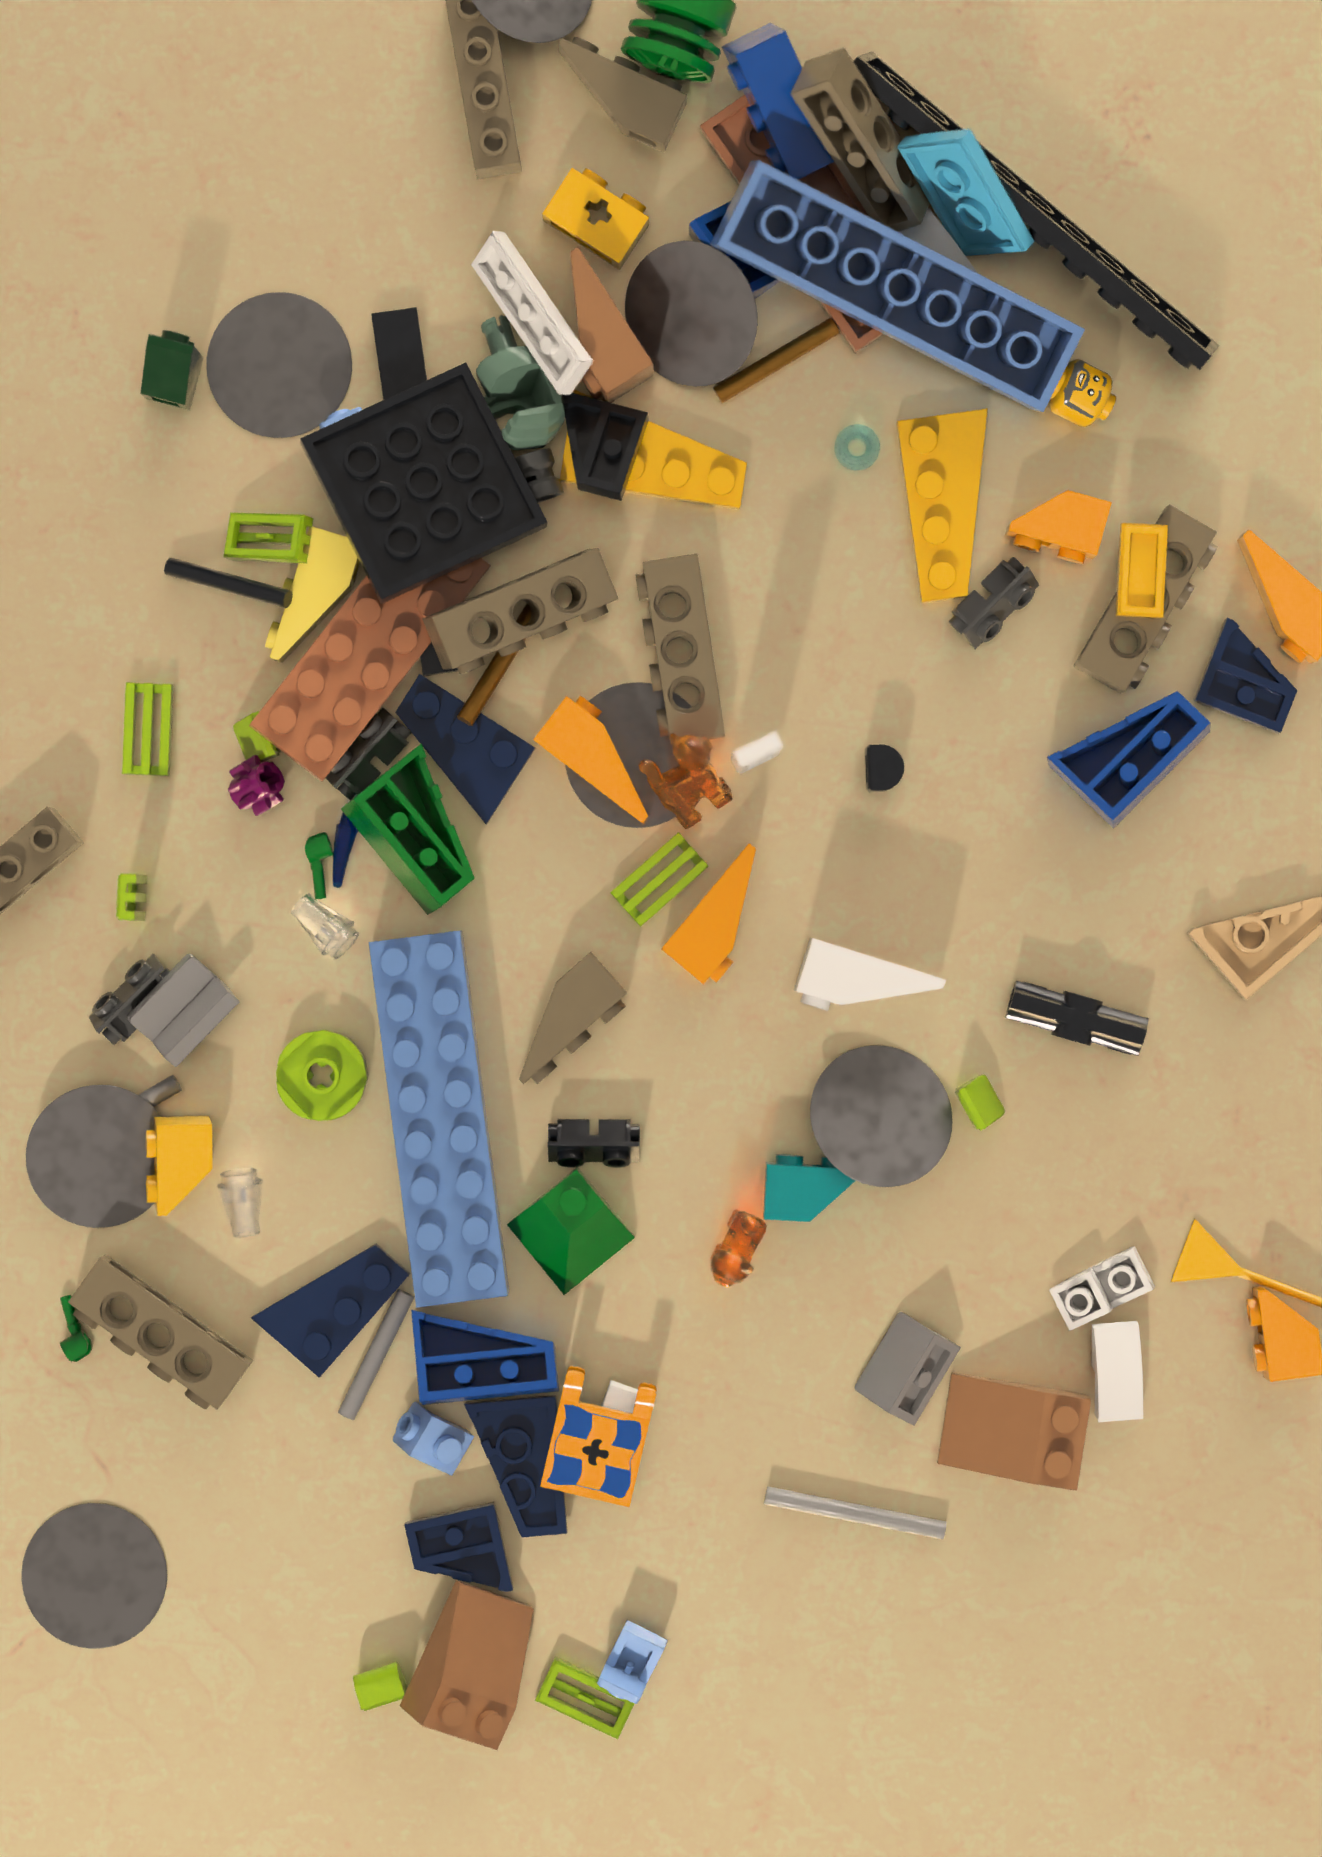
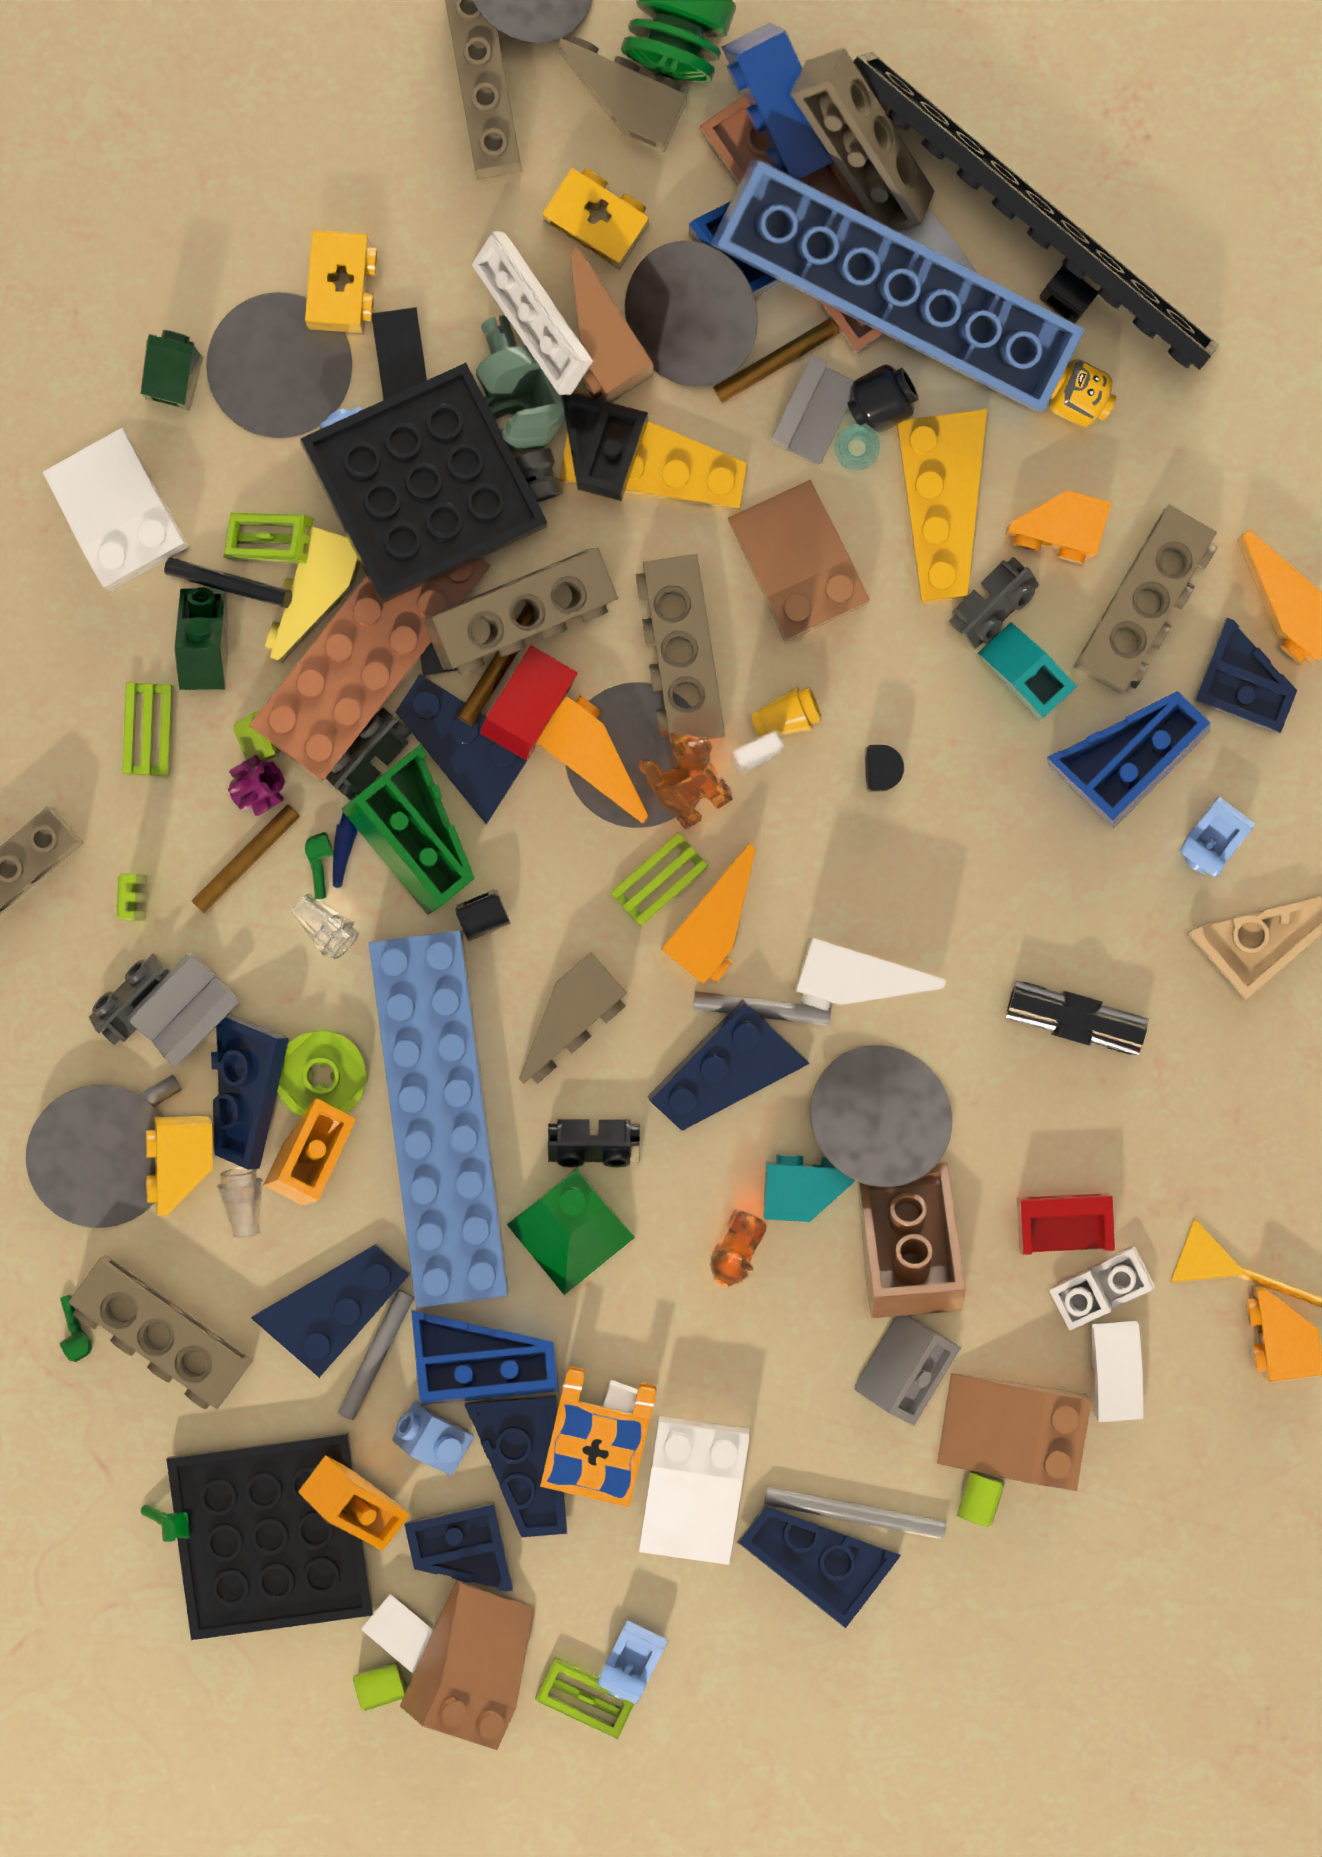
(94, 1575): flat silver sticker -> none
(115, 510): none -> white slope
(173, 1524): none -> green hand
(201, 639): none -> dark green slope
(245, 858): none -> pearl gold bar
(248, 1080): none -> dark blue wing
(258, 1546): none -> black plate
(310, 1153): none -> light orange slope
(330, 256): none -> yellow brick
(353, 1503): none -> light orange slope
(399, 1632): none -> white slope
(482, 915): none -> black brick
(528, 702): none -> red panel
(694, 1490): none -> white slope
(726, 1067): none -> dark blue wing
(766, 1008): none -> light grey bar
(788, 714): none -> yellow cone
(798, 561): none -> medium nougat slope
(814, 412): none -> light grey panel
(817, 1562): none -> dark blue wing
(883, 398): none -> black head
(912, 1247): none -> medium nougat slope
(965, 192): medium azure tile -> none
(980, 1102): lime slope -> none
(980, 1498): none -> lime brick
(1027, 670): none -> teal slope
(1065, 1223): none -> red panel
(1068, 295): none -> black brick
(1141, 570): yellow tile -> none
(1215, 837): none -> light blue bracket

